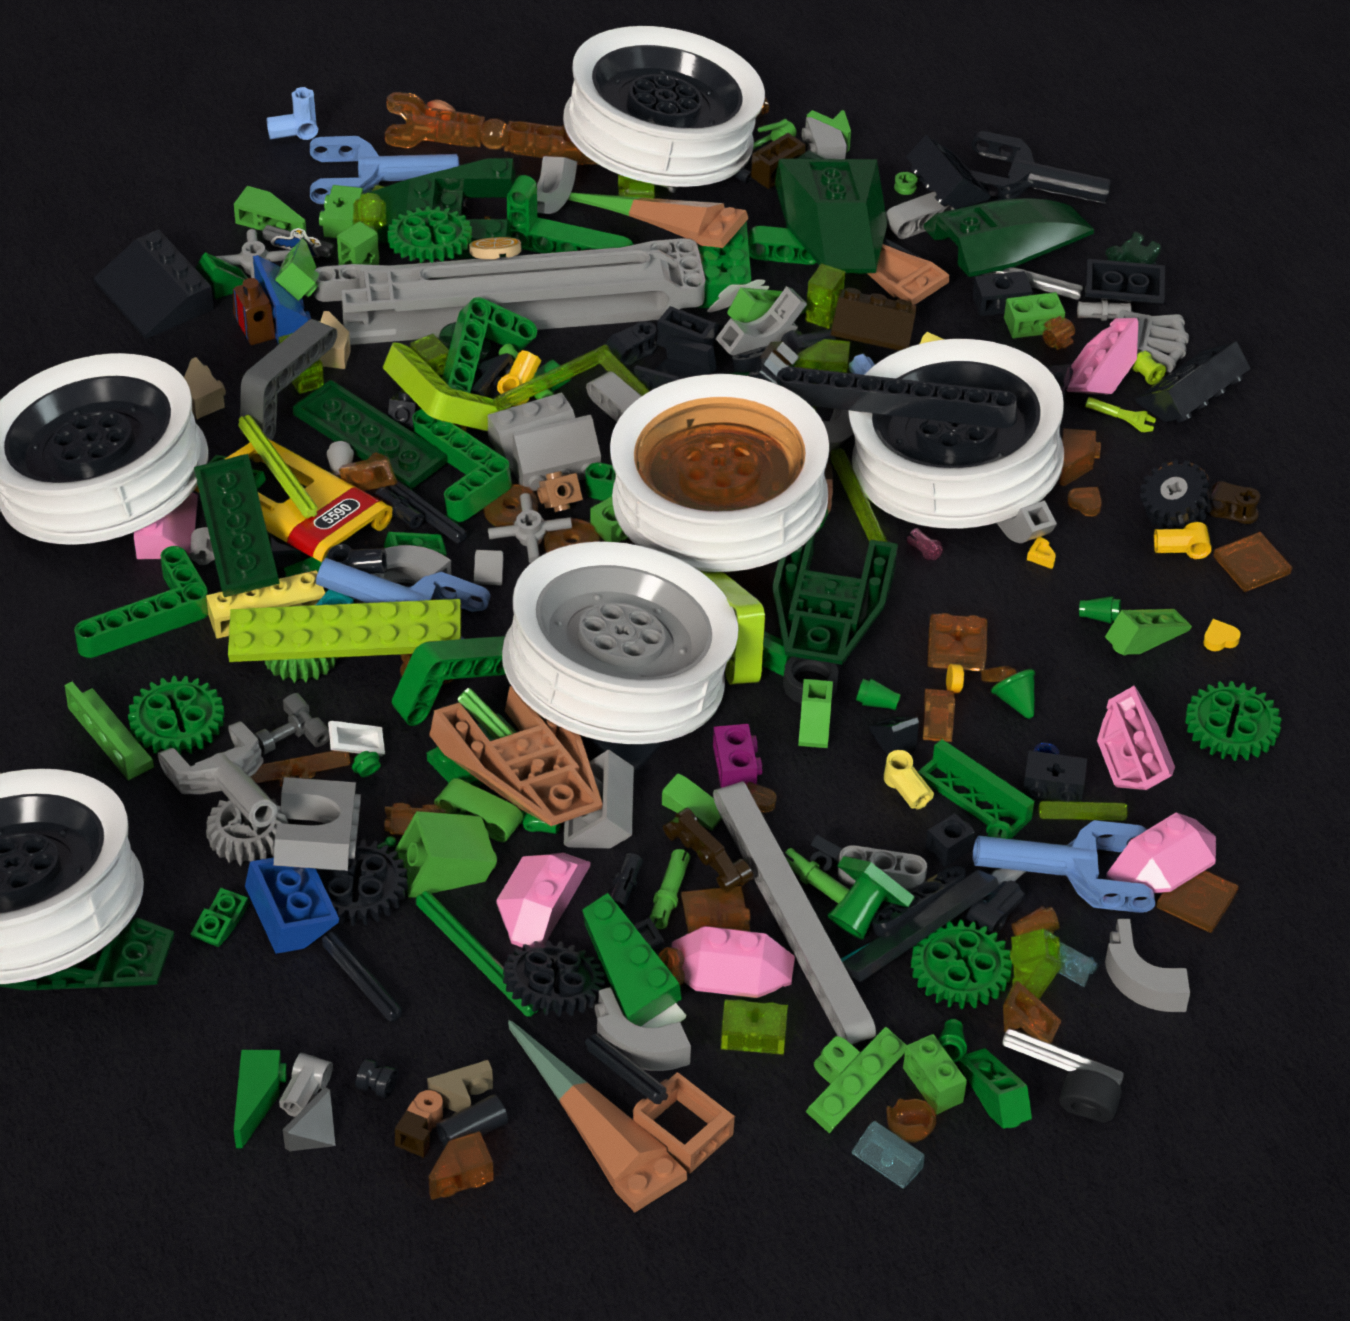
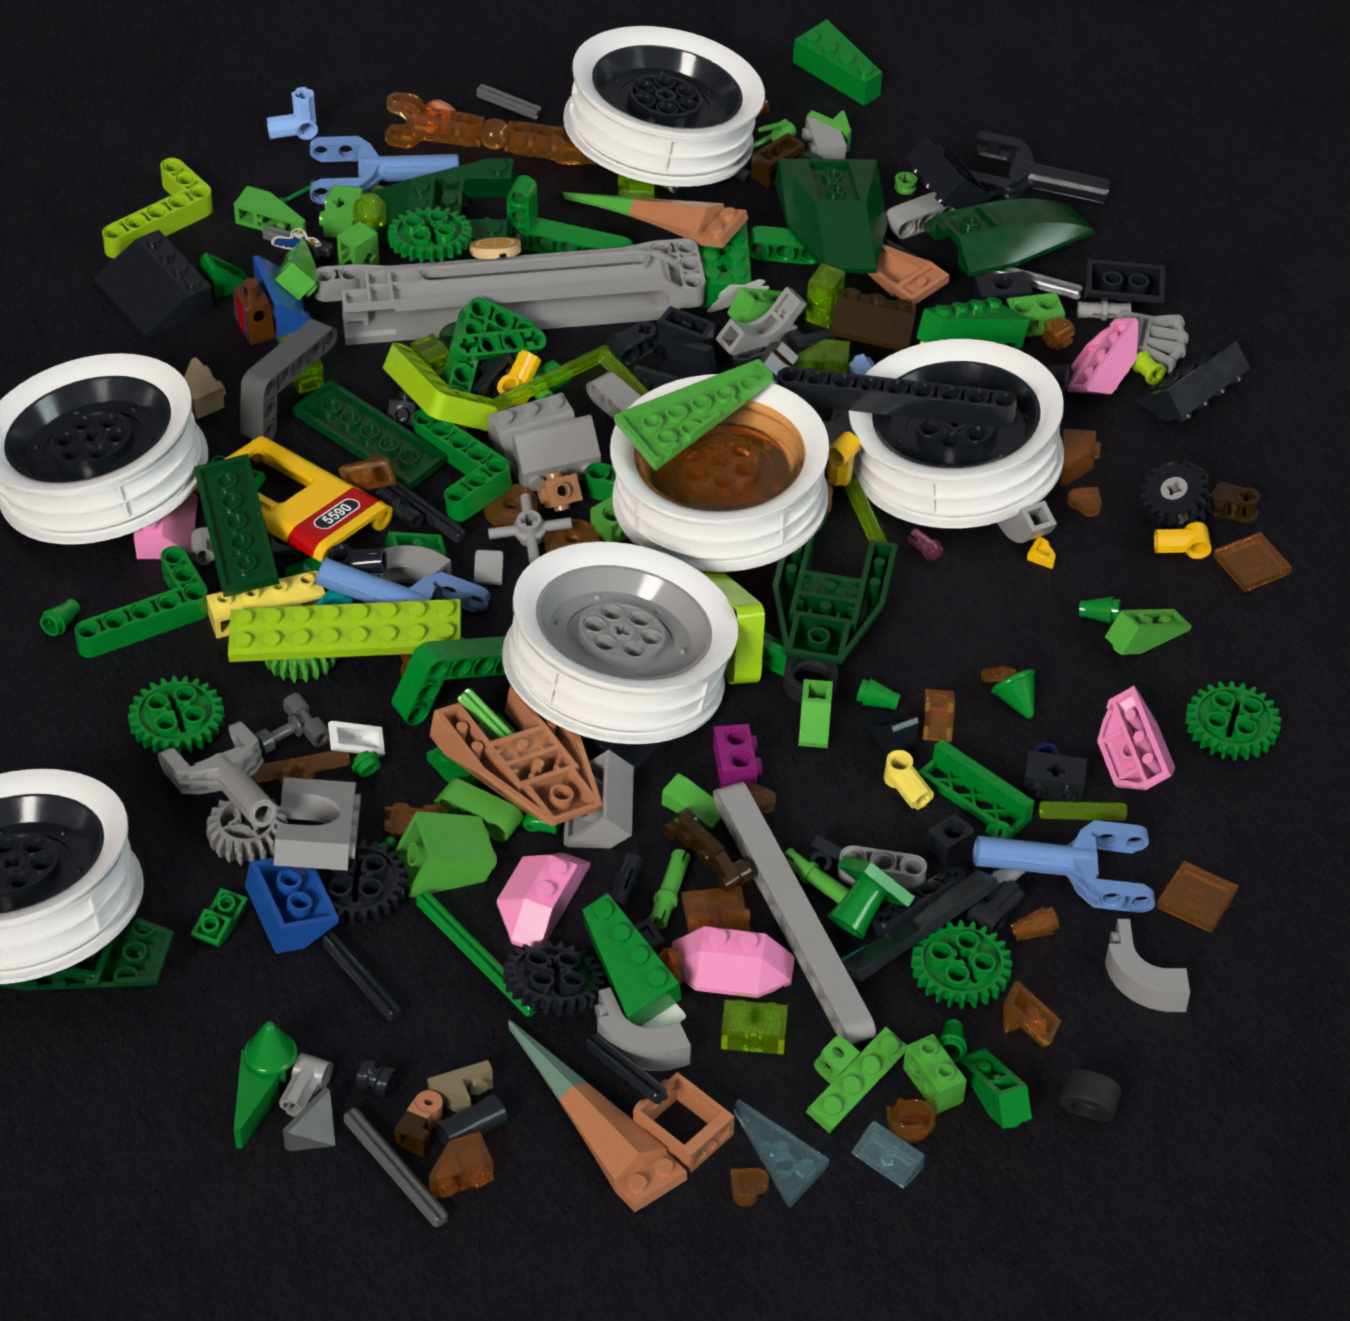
(57, 619): none -> green cone
(108, 731): bright green fence -> none
(187, 204): none -> lime beam
(250, 249): light grey bar -> none
(270, 1050): none -> green hat
(278, 466): lime axle -> none
(297, 194): none -> green hinge
(338, 455): light grey cone -> none
(339, 353): tan slope -> none
(396, 1167): none -> dark grey axle
(497, 340): none -> green beam
(509, 101): none -> dark grey axle
(555, 183): light grey arch -> none
(679, 418): none -> bright green wing
(747, 1184): none -> clear orange tile
(787, 1159): none -> clear light blue wing
(837, 62): none -> green wedge
(841, 458): none -> yellow piece
(955, 678): yellow tile -> none
(957, 641): clear orange brick -> none
(974, 320): none -> green wedge
(1035, 960): clear neon green slope -> none
(1056, 1055): axle -> none
(1076, 965): clear light blue hinge -> none
(1133, 251): clear green animal -> none
(1135, 418): lime piece -> none
(1166, 854): bright pink wedge -> none
(1220, 636): yellow tile -> none

